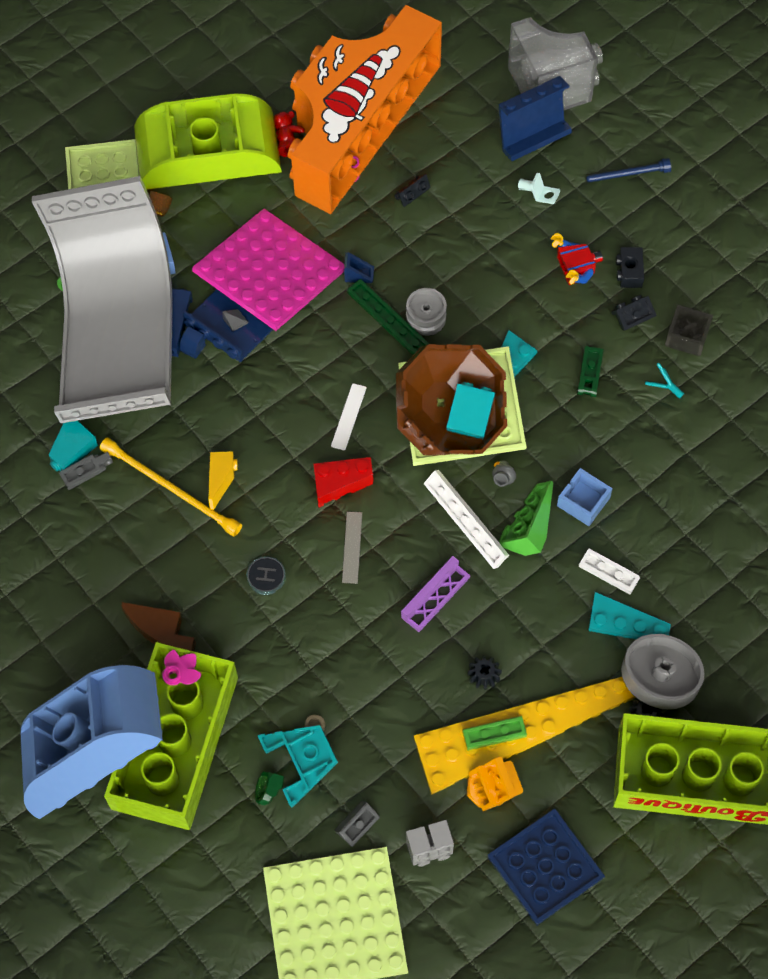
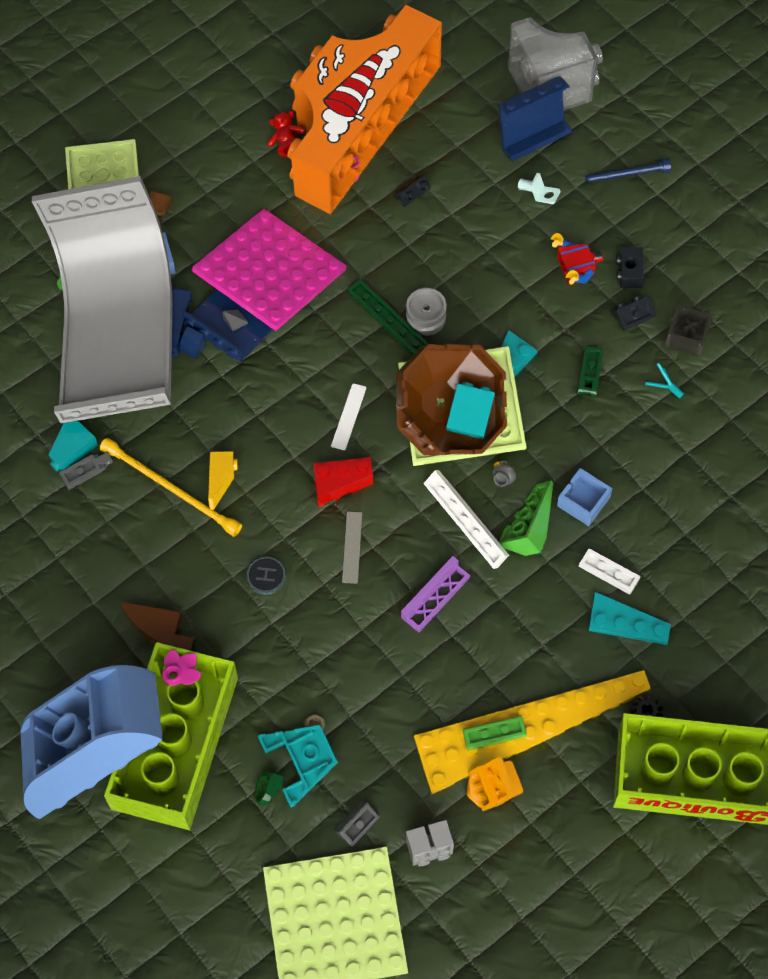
(206, 140): lime brick -> none
(357, 269): dark blue slope -> none
(482, 679): black gear -> none
(545, 866): dark blue plate -> none
(662, 671): light grey piece -> none

